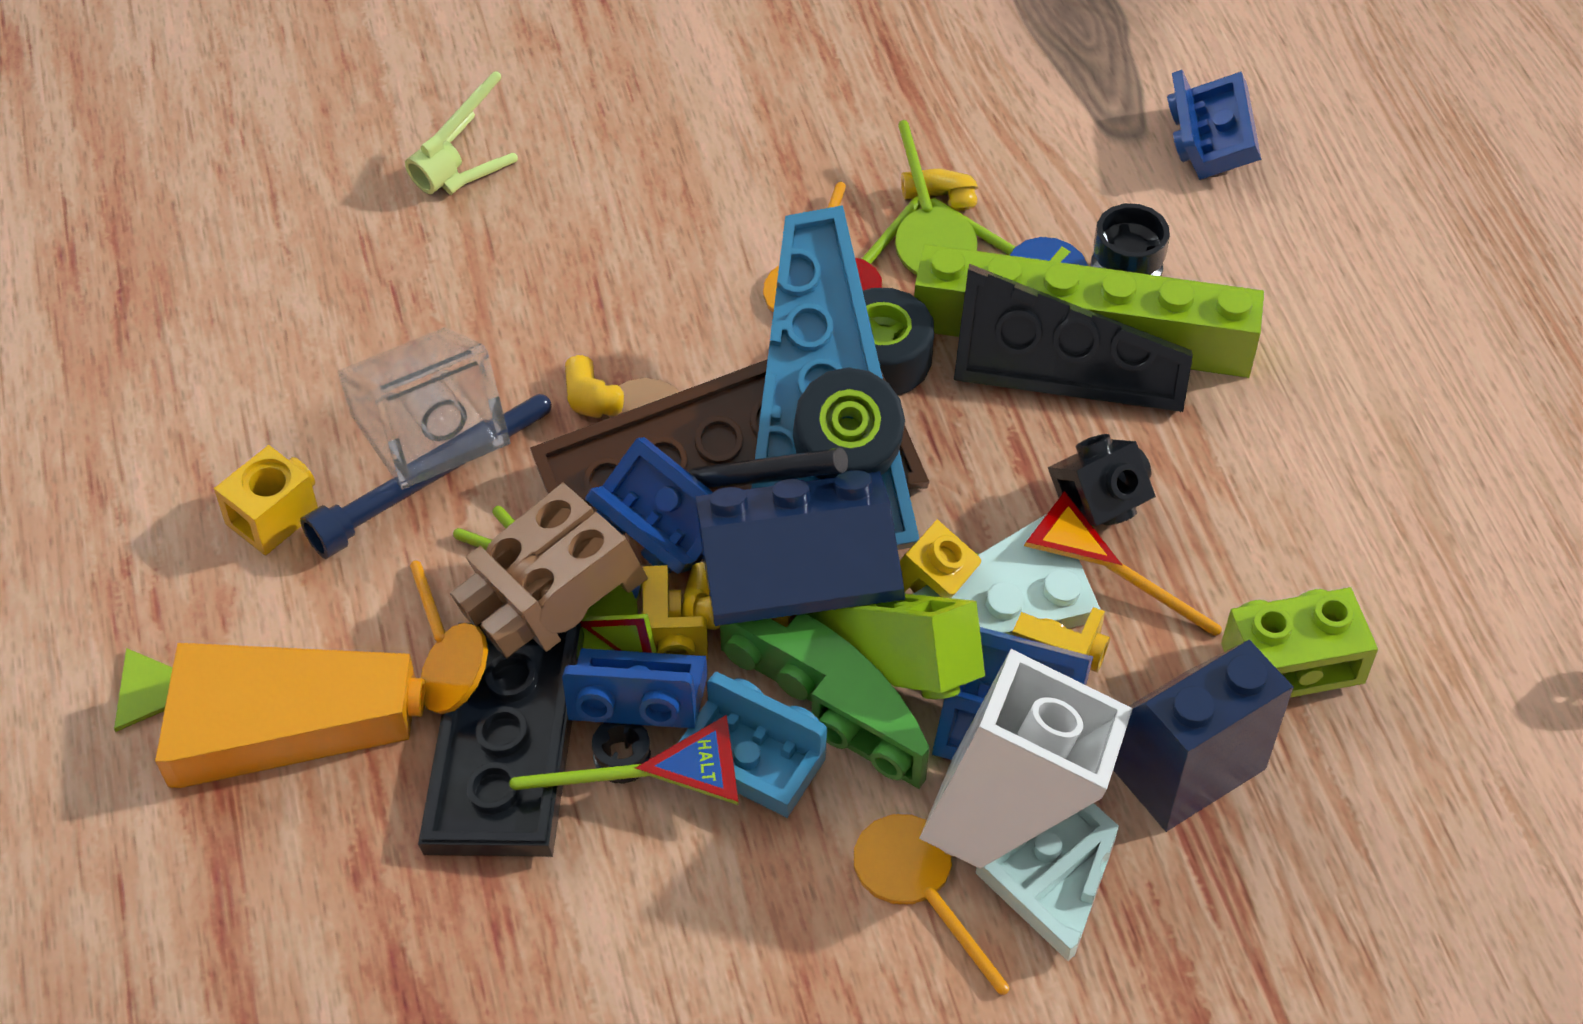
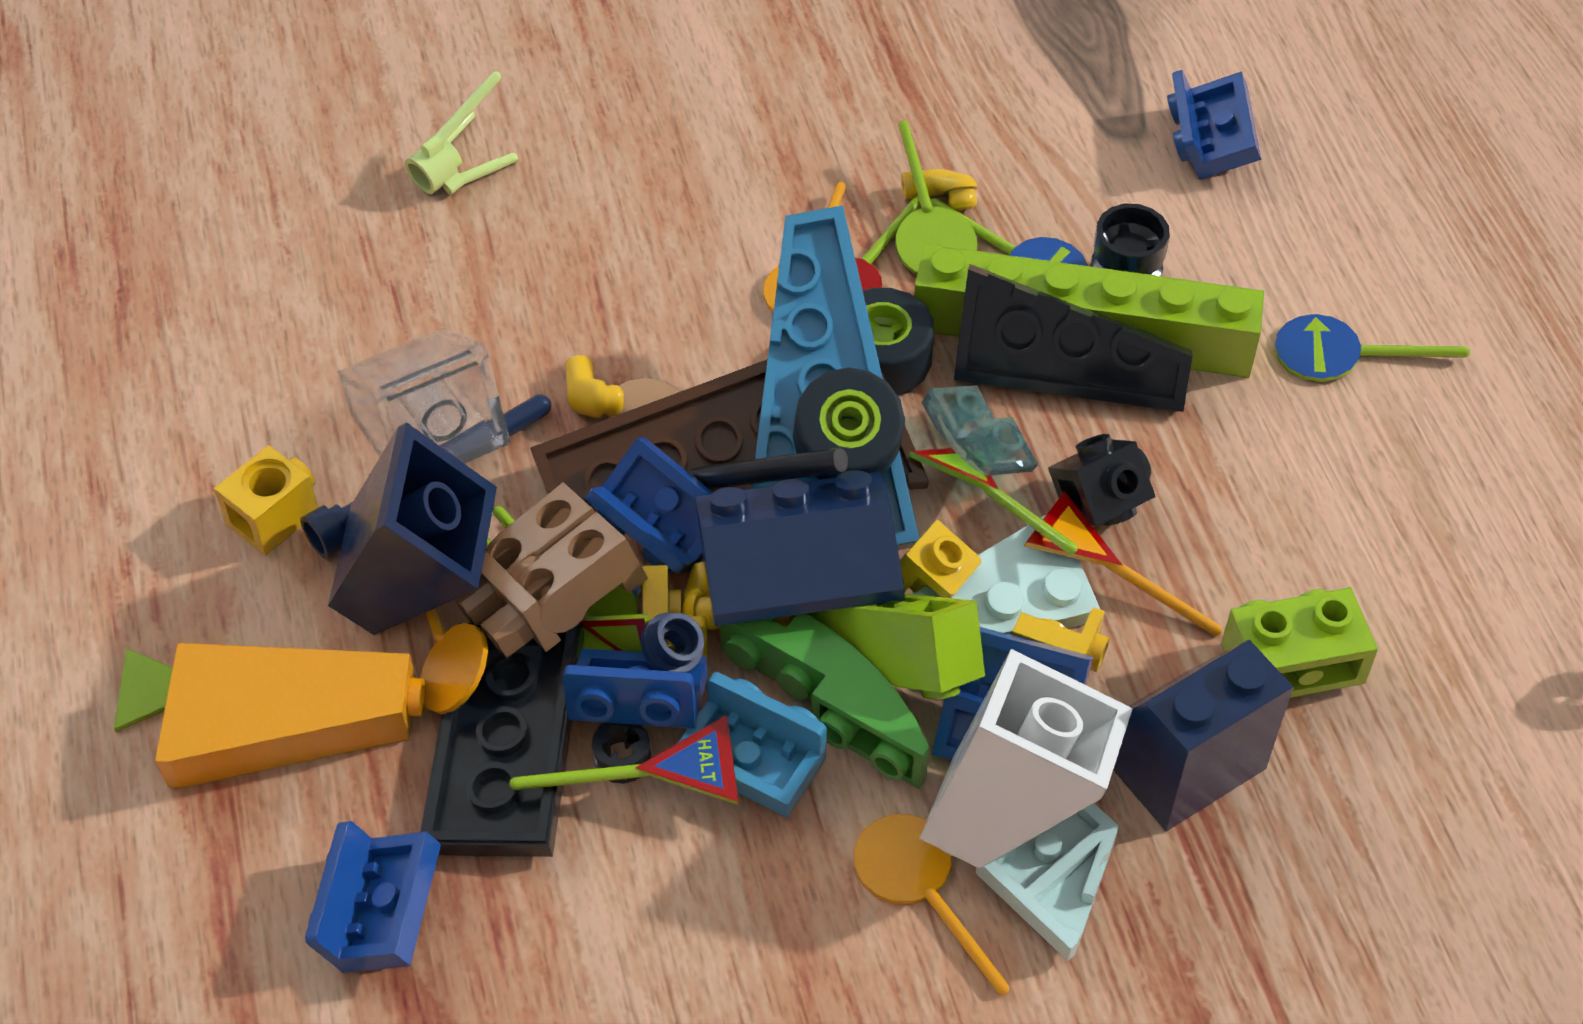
(372, 898): none -> blue bracket
(412, 534): none -> dark blue slope
(682, 633): none -> dark blue plate
(952, 464): none -> lime piece
(974, 433): none -> clear light blue slope
(1328, 349): none -> blue piece

